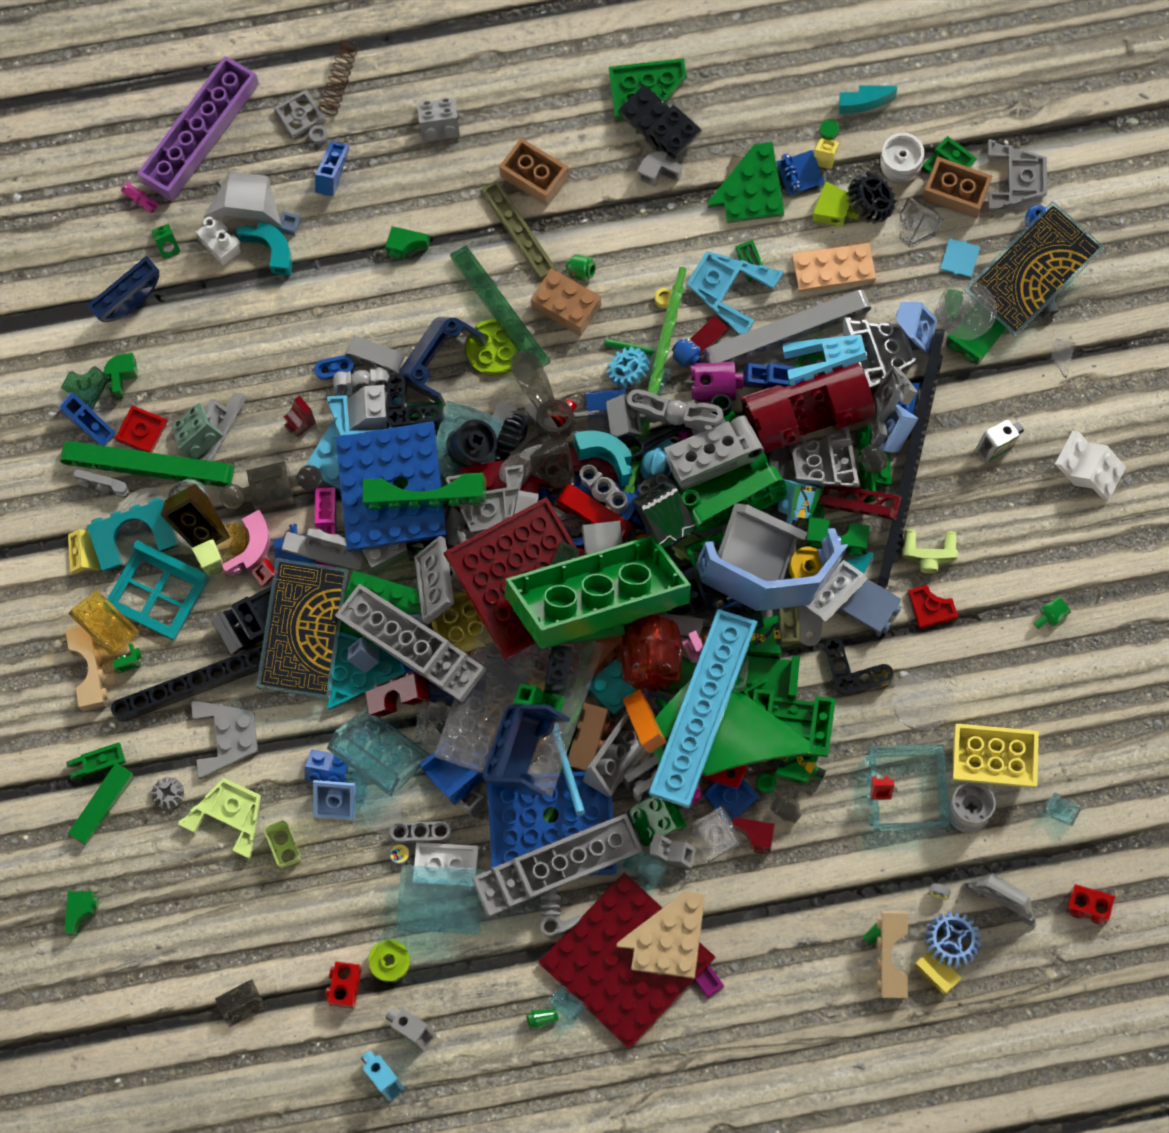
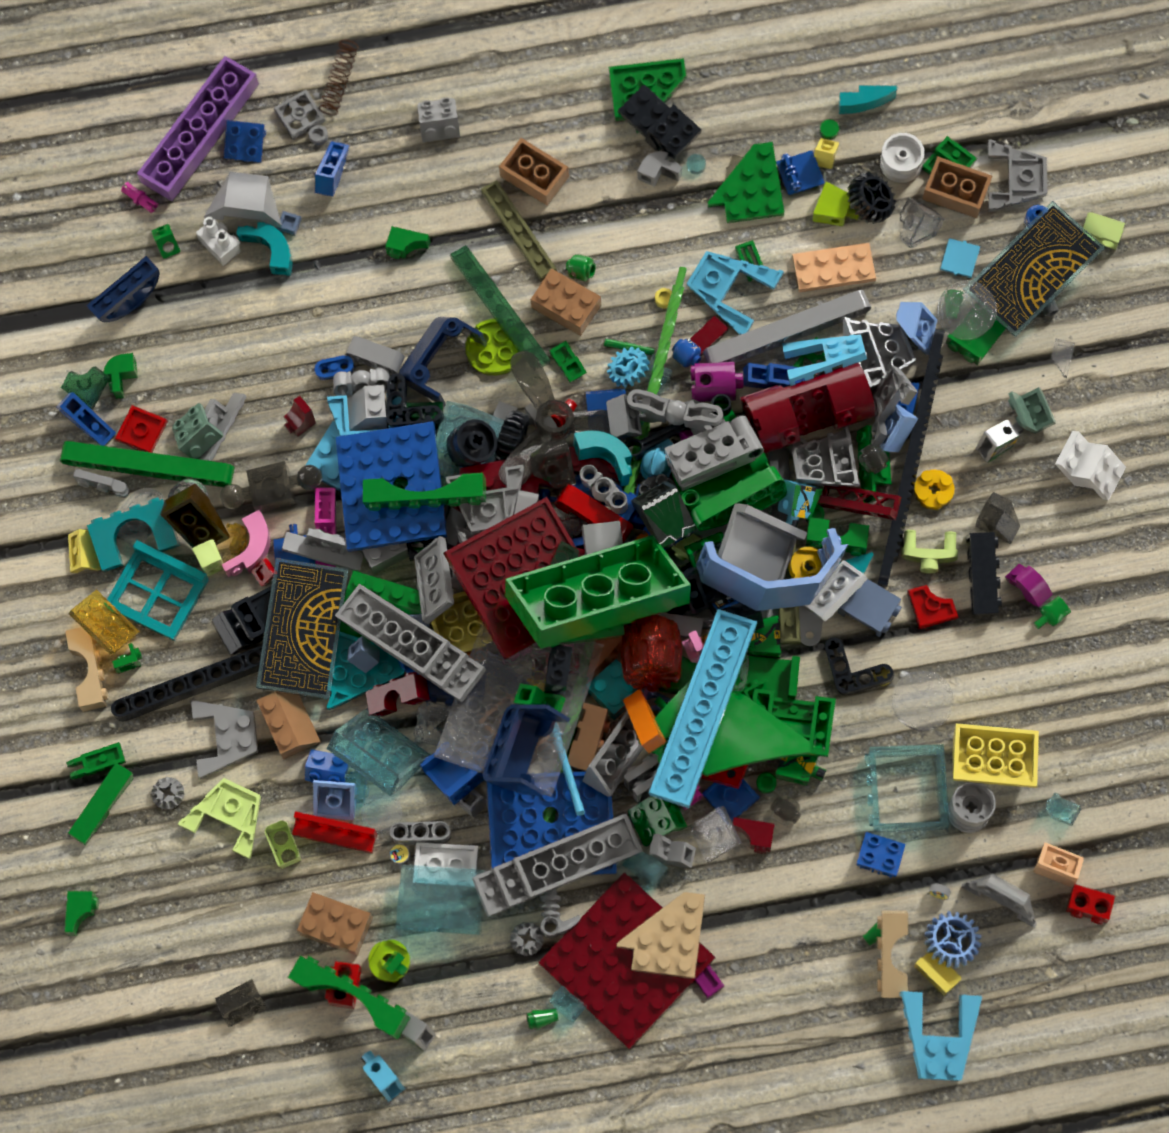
(244, 141): none -> blue hinge
(288, 723): none -> medium nougat slope
(313, 977): none -> green arch
(334, 832): none -> red fence
(335, 924): none -> medium nougat brick
(394, 964): none -> green tile
(532, 946): none -> light grey gear
(567, 361): none -> green slope
(696, 164): none -> clear light blue tile
(880, 855): none -> blue hinge
(882, 788): red tile -> none
(939, 1055): none -> medium azure wing
(940, 498): none -> yellow plate
(983, 573): none -> black wedge
(999, 517): none -> clear smoke slope
(1030, 583): none -> magenta brick
(1032, 410): none -> sand green bracket
(1059, 865): none -> light nougat slope
(1104, 229): none -> yellowish green piece

